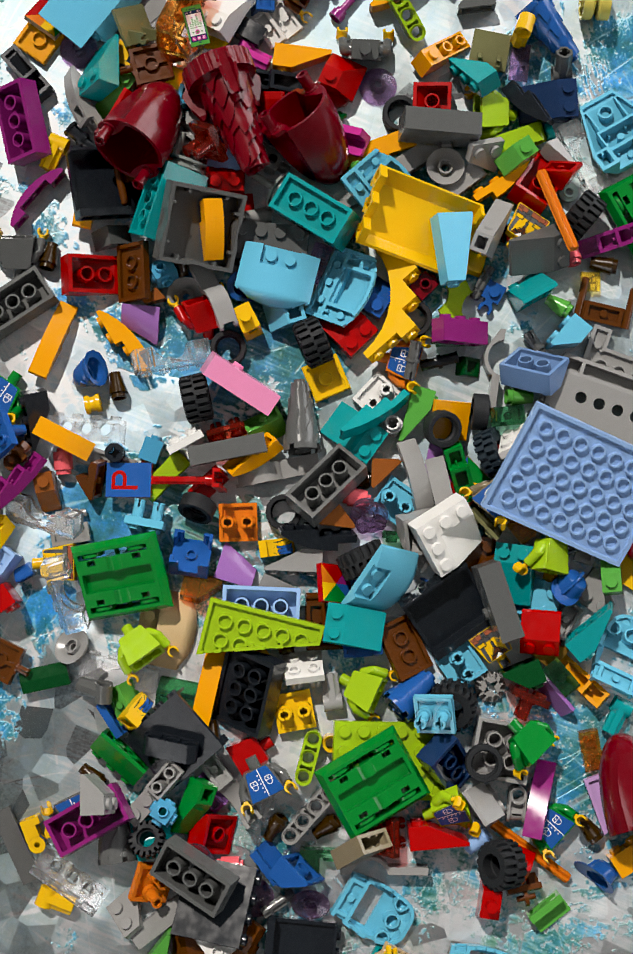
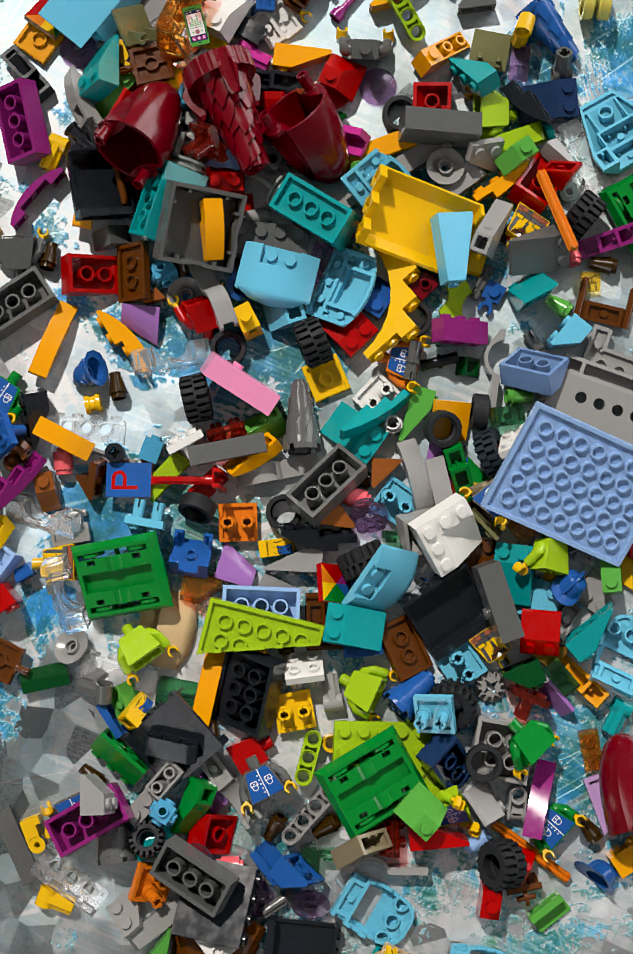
(421, 811): none -> bright green slope

